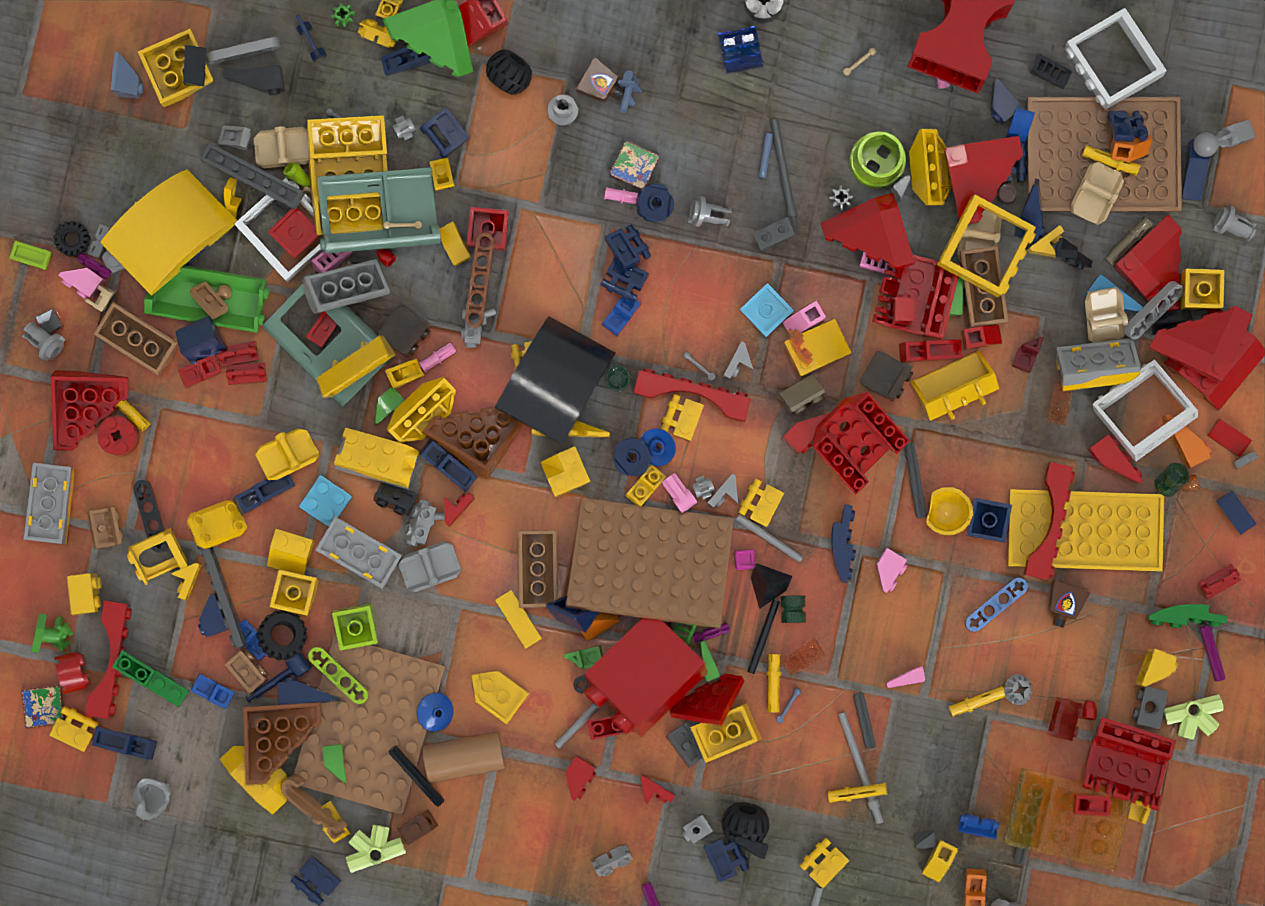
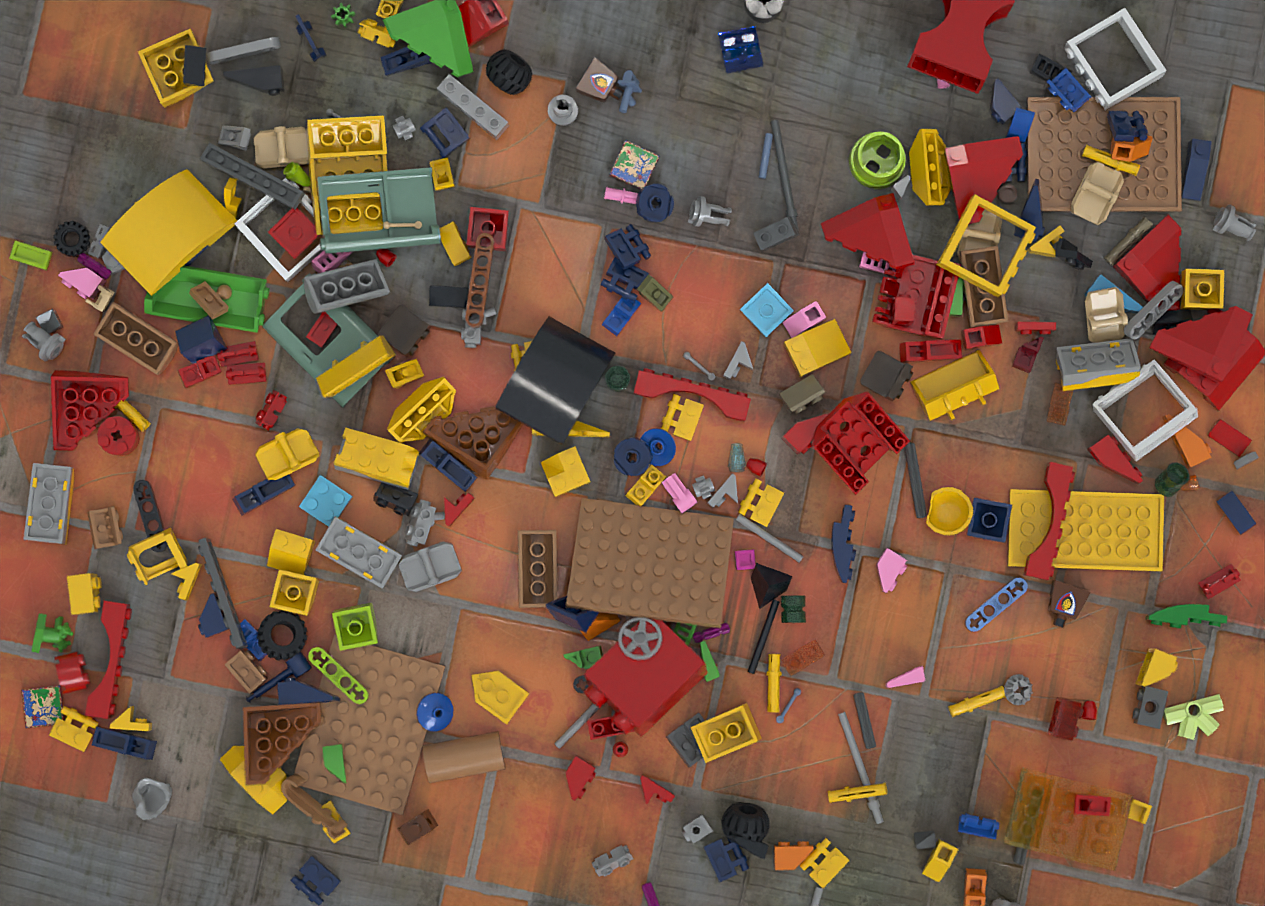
(124, 79): sand blue slope -> none
(126, 722): none -> yellow slope
(150, 678): green slope -> none
(212, 691): blue slope -> none
(216, 524): yellow shield -> none
(266, 415): none -> red hinge
(377, 842): yellowish green piece -> none
(387, 404): bright green slope -> none
(416, 776): black axle -> none
(437, 357): bright pink axle -> none
(448, 296): none -> black slope
(472, 107): none -> light grey brick
(518, 619): yellow tile -> none
(620, 744): none -> red hose
(640, 638): none -> light grey wheel
(654, 293): none -> olive slope
(709, 702): red plate -> none
(736, 458): none -> clear light blue cone
(756, 466): none -> red hose
(790, 856): none -> orange slope
(796, 341): clear orange slope -> none
(844, 194): light grey gear -> none
(847, 71): tan hinge -> none
(1043, 328): none -> red plate
(1069, 90): none -> blue bracket
(1127, 762): red slope -> none
(1207, 143): light grey beam -> none
(1212, 653): magenta axle -> none

